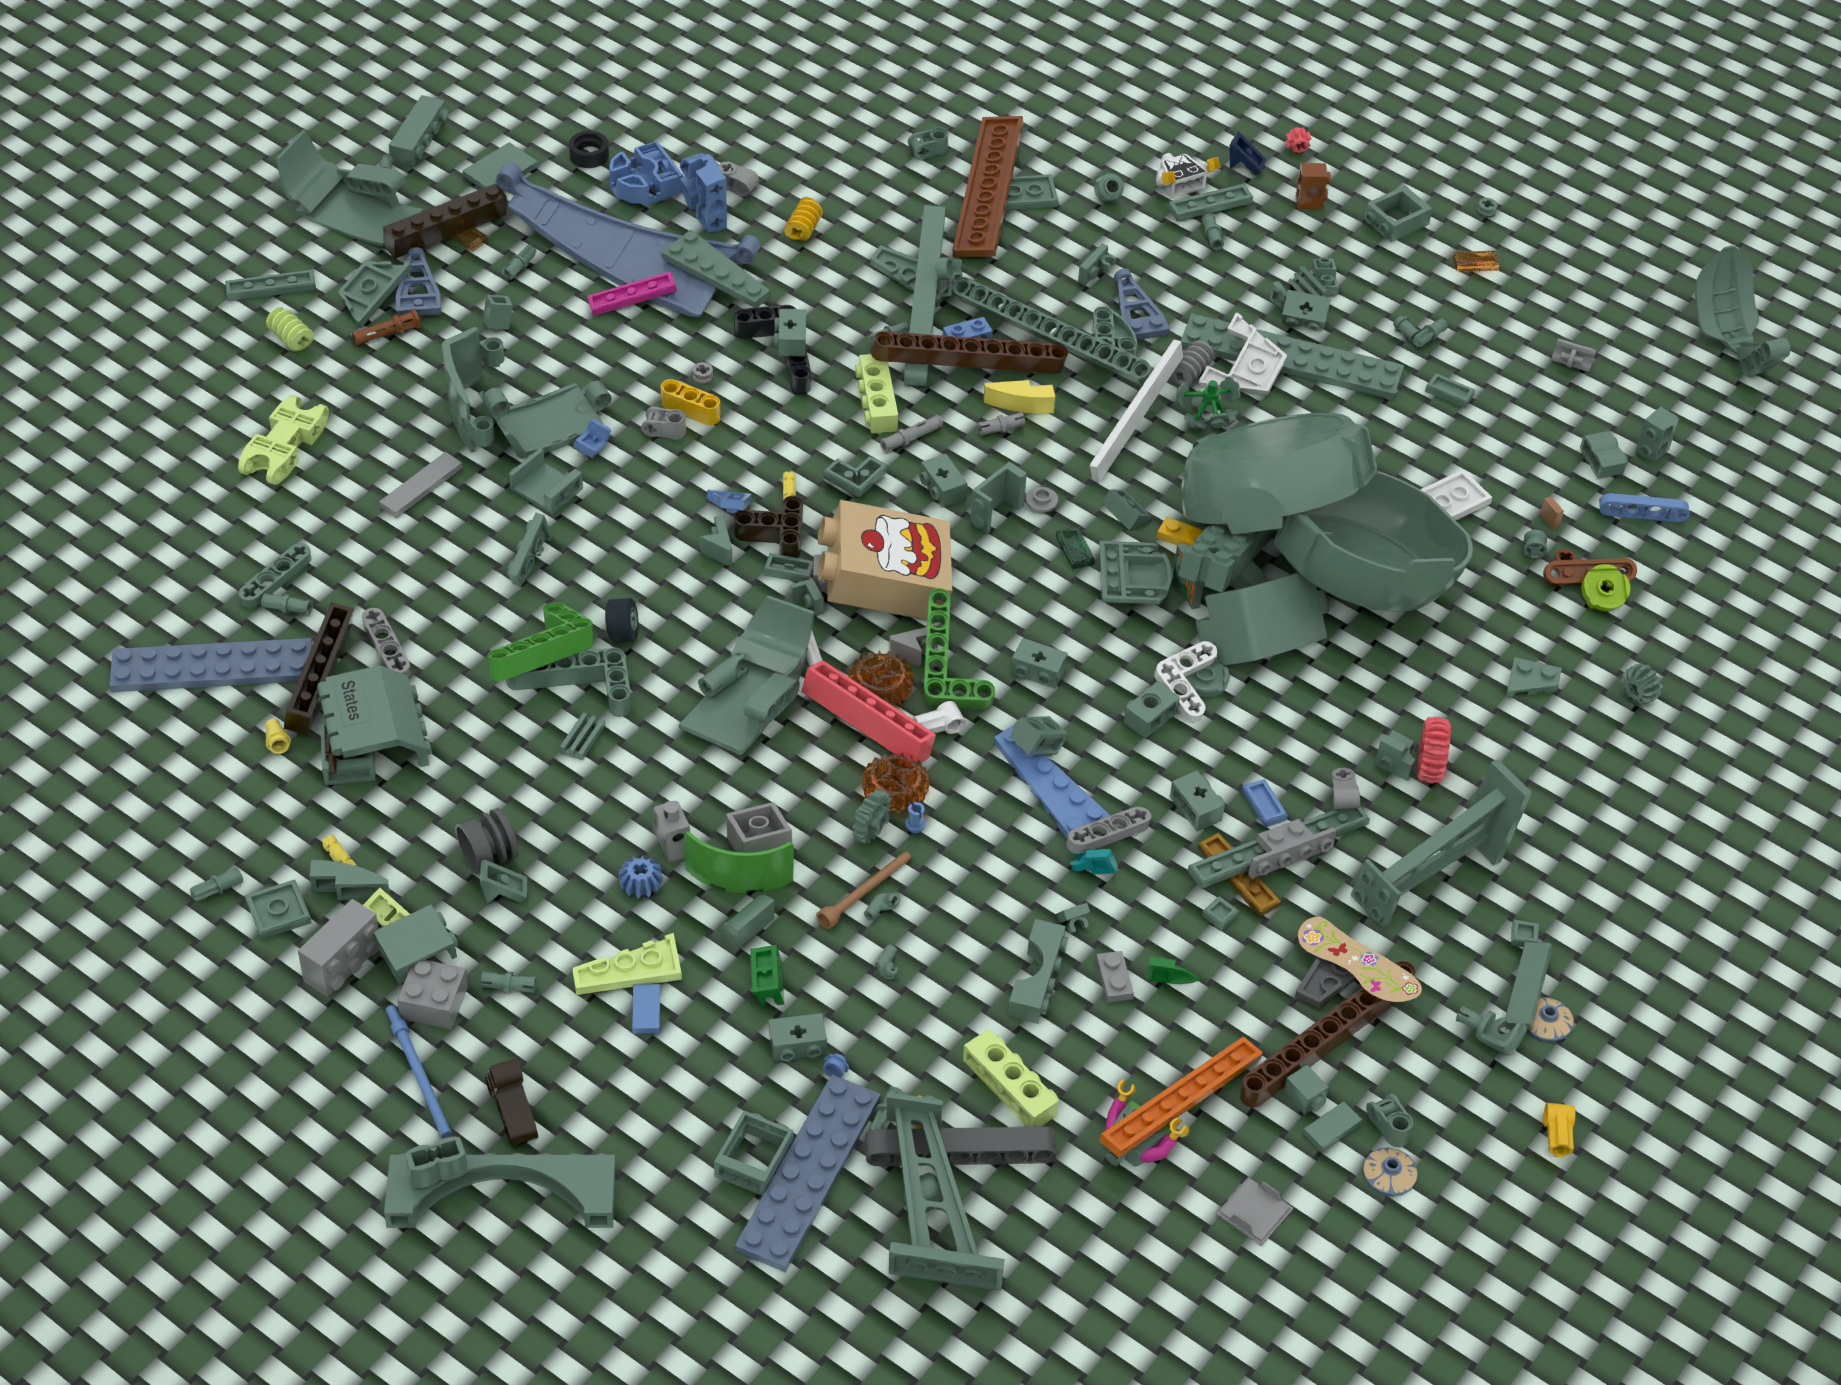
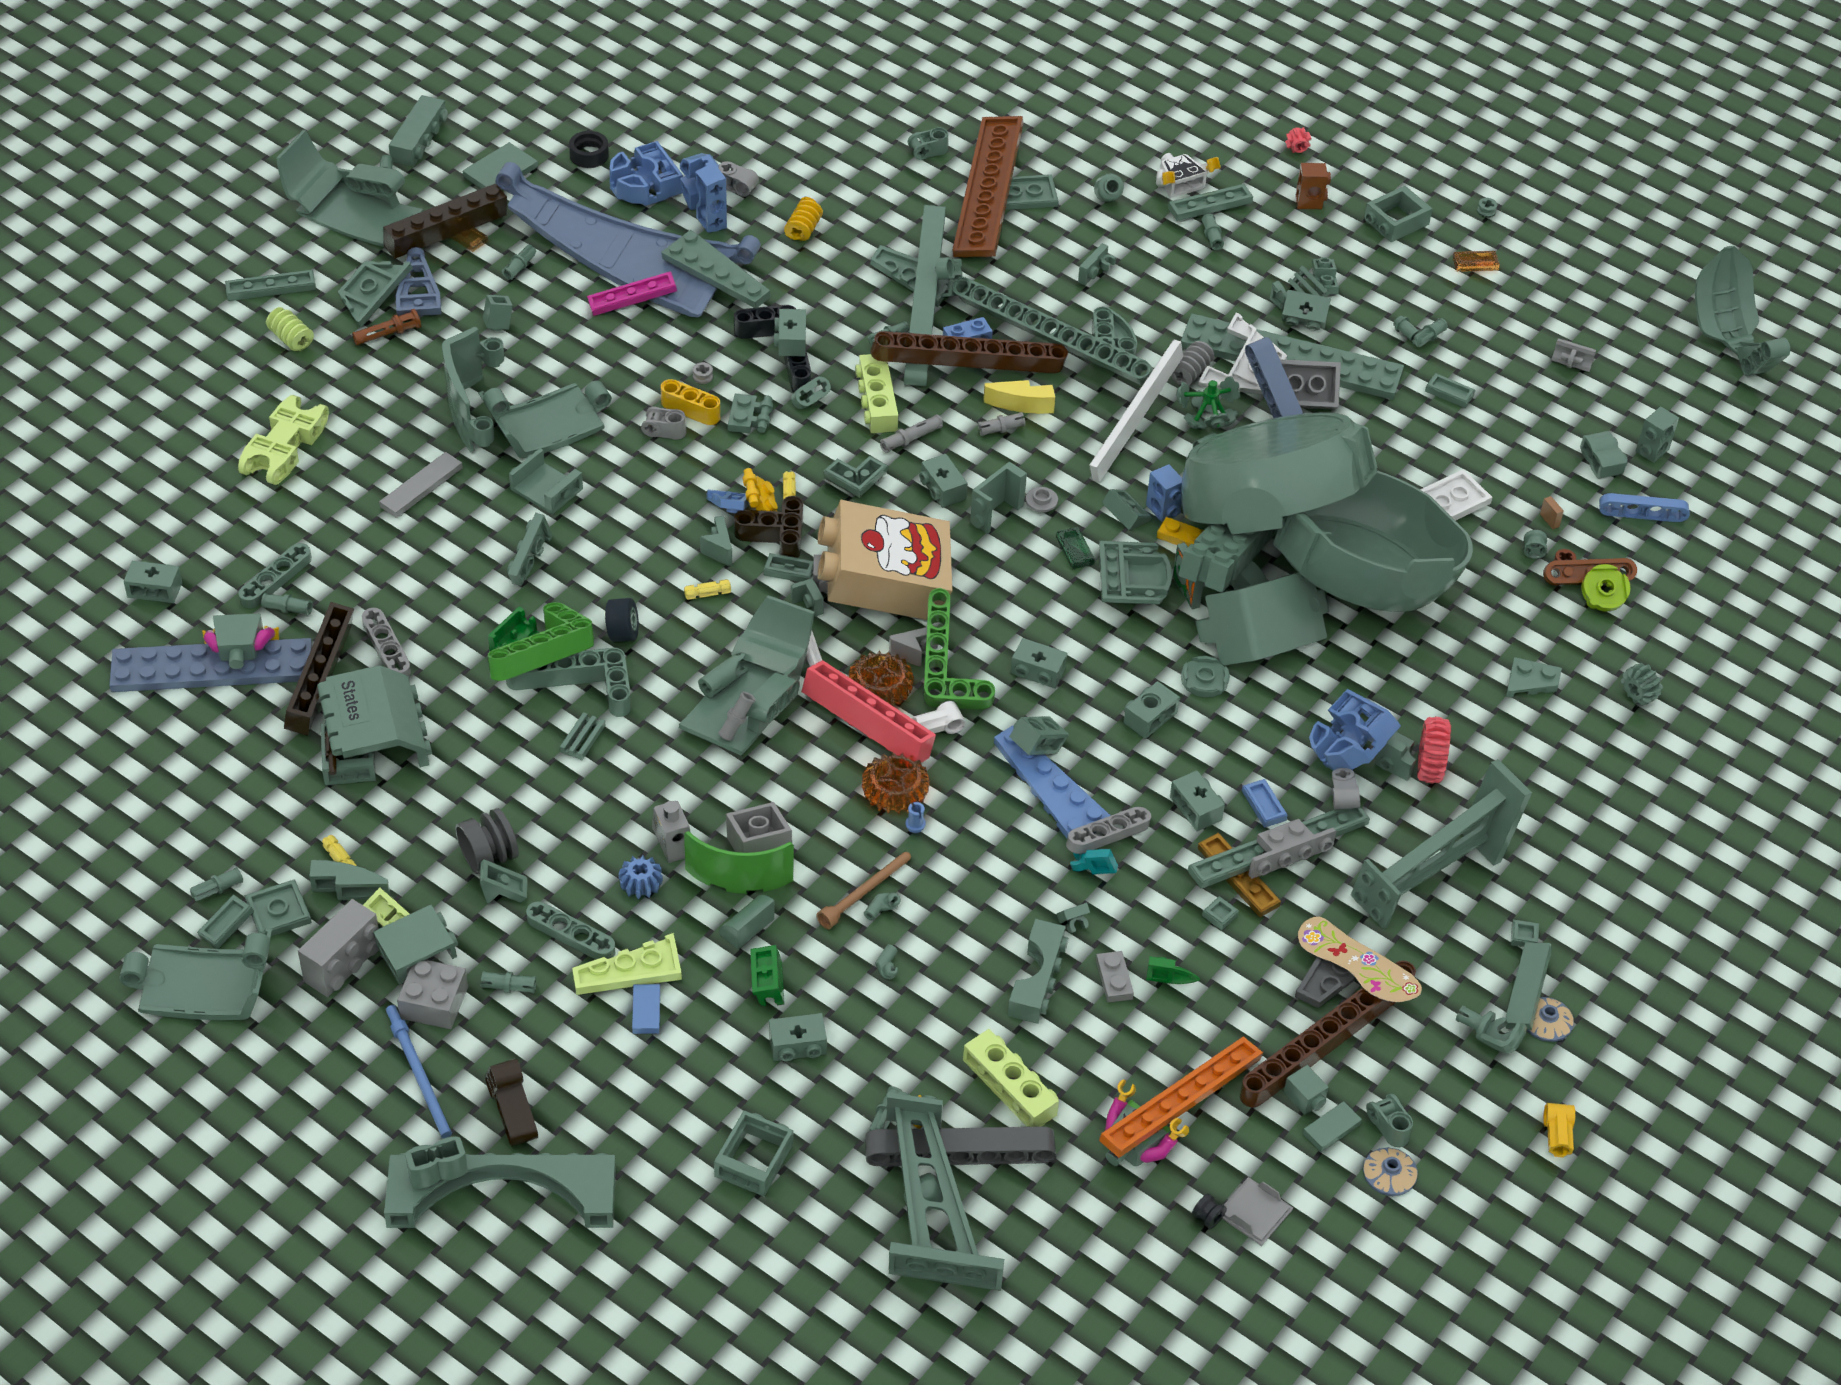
(153, 581): none -> sand green brick
(199, 980): none -> sand green panel
(225, 921): none -> sand green tile
(238, 637): none -> sand green torso
(276, 737): light yellow cone -> none
(512, 629): none -> green hinge
(573, 928): none -> sand green beam
(593, 439): medium blue bracket -> none
(707, 589): none -> light yellow axle
(737, 716): none -> light grey pin
(743, 411): none -> sand green plate
(759, 492): none -> yellow plate
(807, 1173): sand blue plate -> none
(813, 396): none -> sand green beam
(836, 1065): medium blue plate -> none
(872, 816): sand green gear -> none
(1144, 327): sand blue plate -> none
(1164, 493): none -> medium blue brick
(1179, 673): white beam -> none
(1209, 1211): none -> black wheel
(1243, 151): dark blue slope -> none
(1272, 378): none -> sand blue beam
(1314, 383): none -> light grey brick
(1346, 748): none -> medium blue connector

